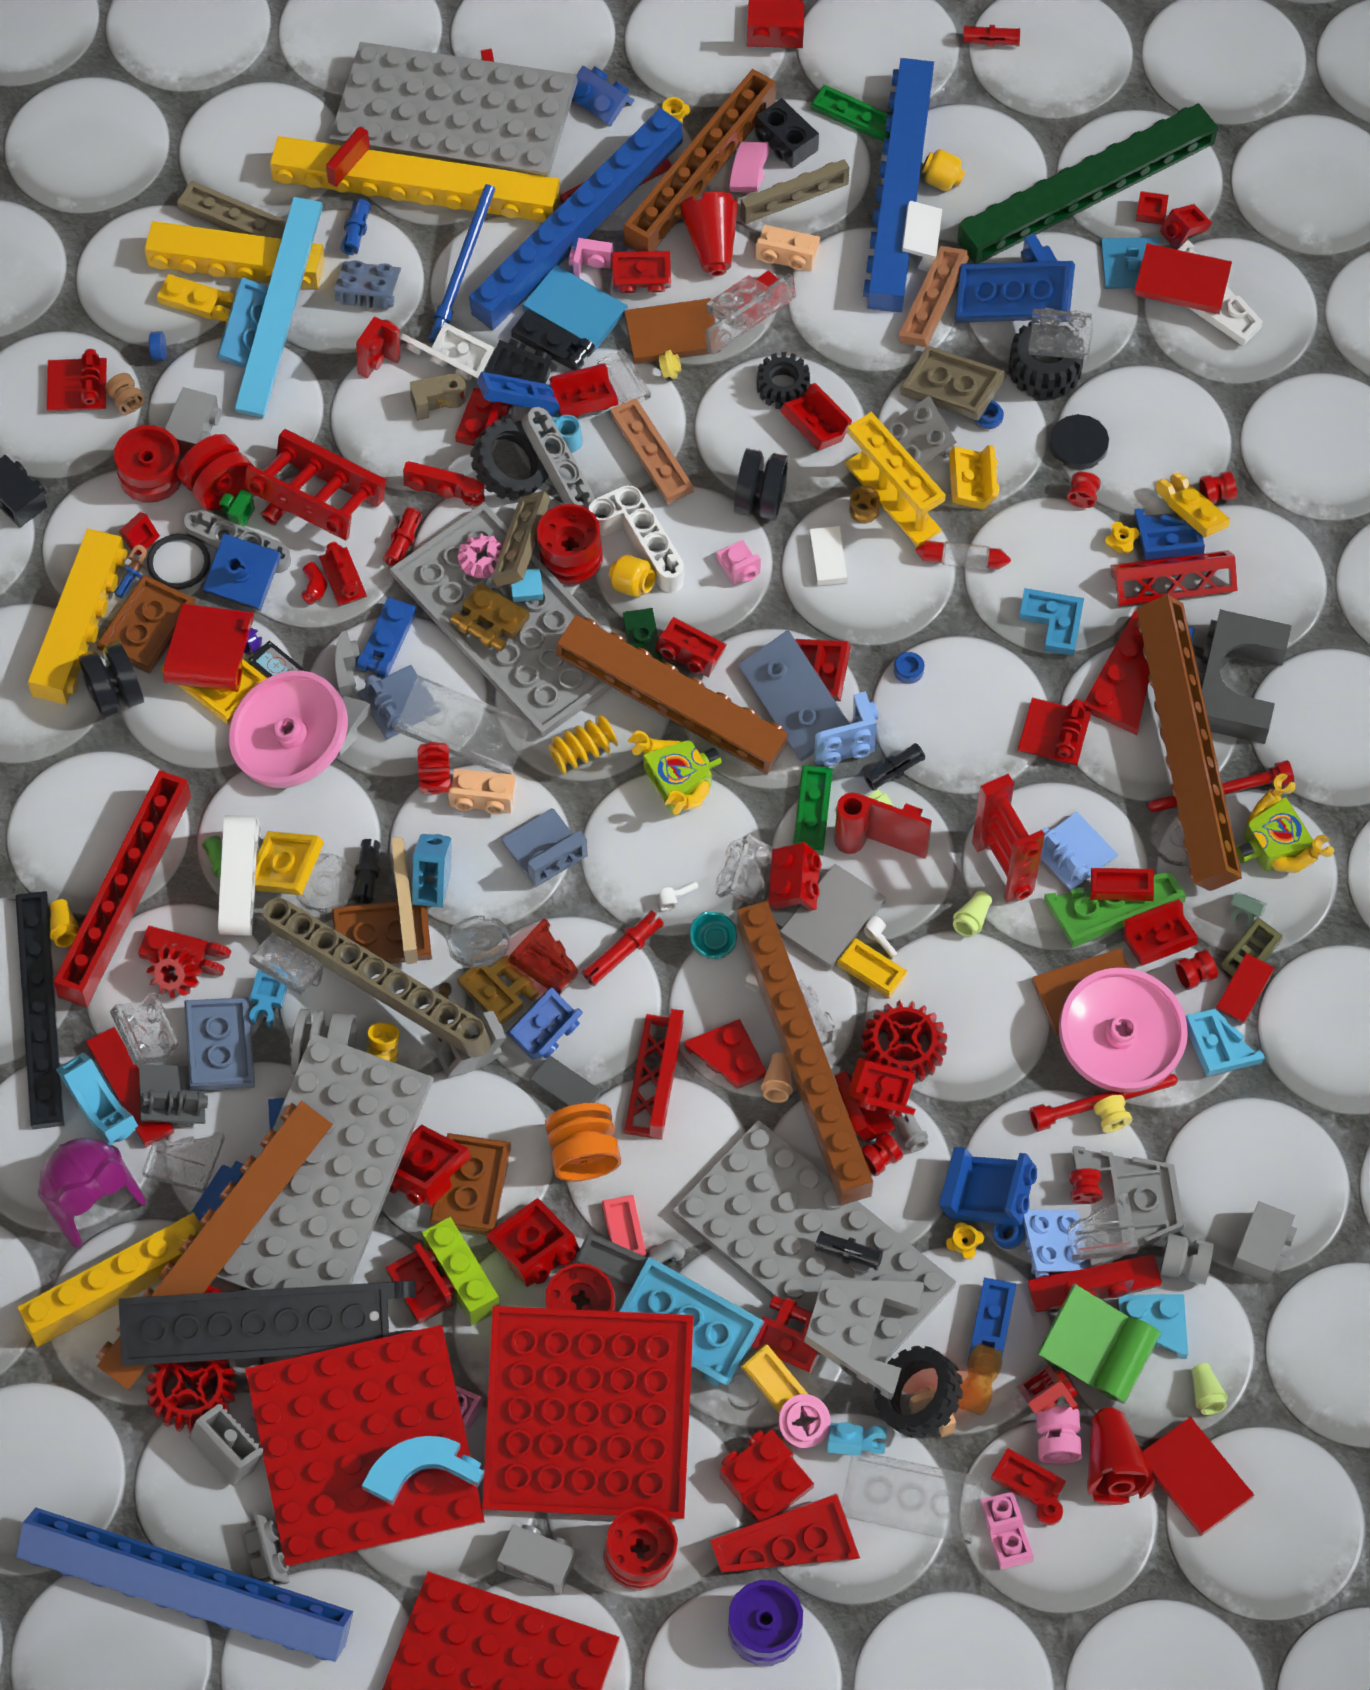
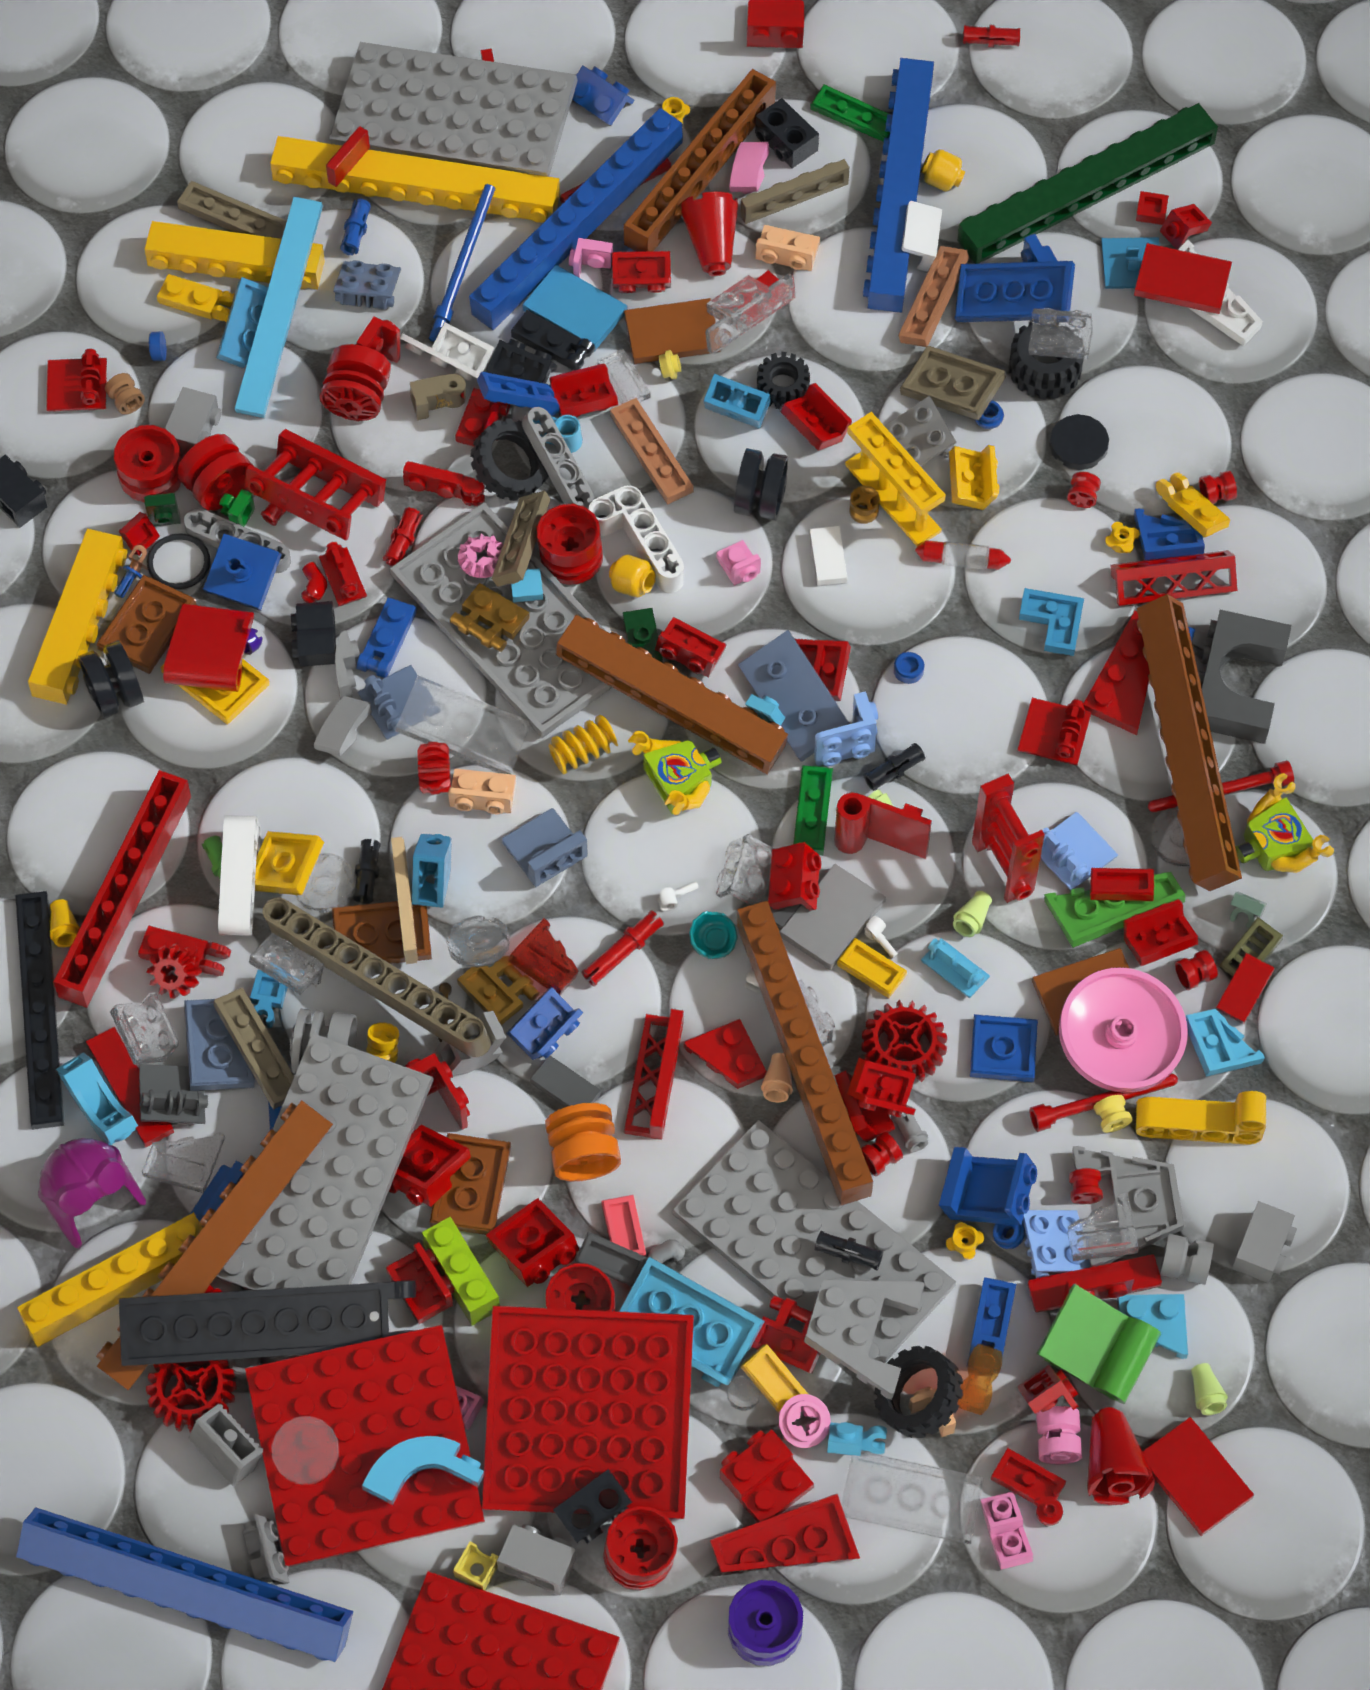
(162, 509): none -> dark green plate
(255, 1045): none -> dark tan plate
(272, 660): tile -> none
(288, 729): bright pink dish -> none
(305, 1450): none -> clear tile
(315, 633): none -> black brick
(355, 382): none -> red wheel
(453, 1097): none -> red bracket
(472, 1556): none -> light yellow piece
(588, 1499): none -> black brick
(737, 401): none -> dark azure brick
(765, 708): none -> medium azure plate
(954, 967): none -> medium azure hinge
(1003, 1048): none -> blue tile
(1203, 1120): none -> yellow beam

